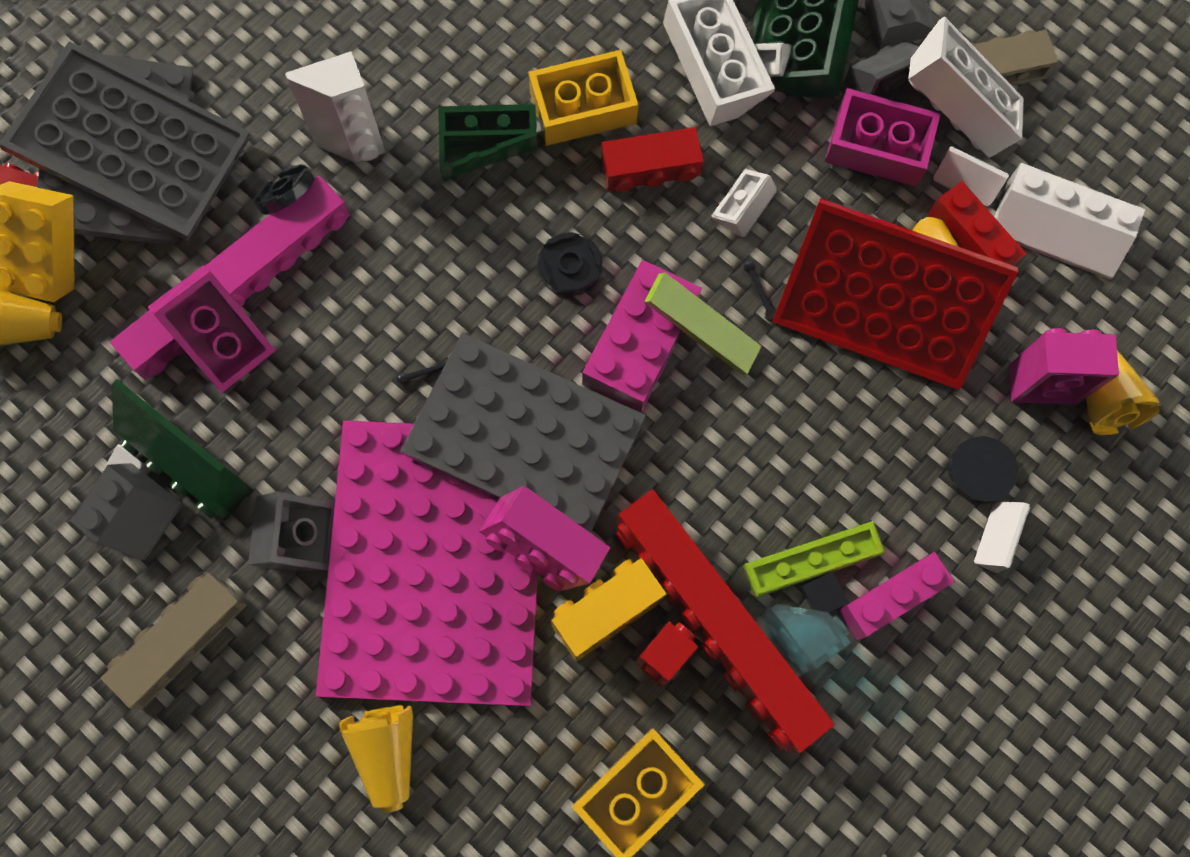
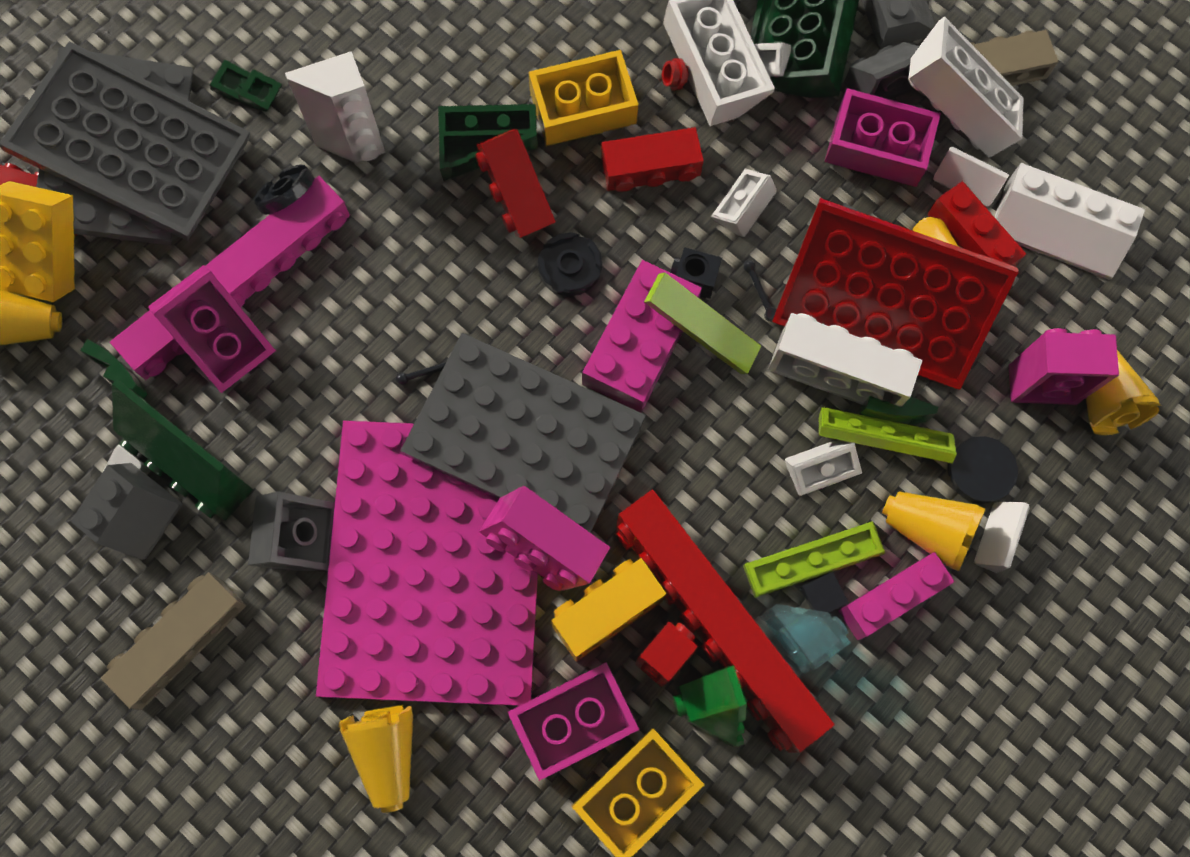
(115, 368): none -> dark green slope
(245, 87): none -> dark green slope
(514, 183): none -> red brick
(573, 721): none -> dark pink brick
(675, 74): none -> red plate
(704, 262): none -> black brick
(714, 705): none -> green wedge
(823, 466): none -> white slope
(843, 362): none -> white brick
(887, 435): none -> lime tile
(912, 412): none -> dark green slope
(935, 524): none -> yellow cone

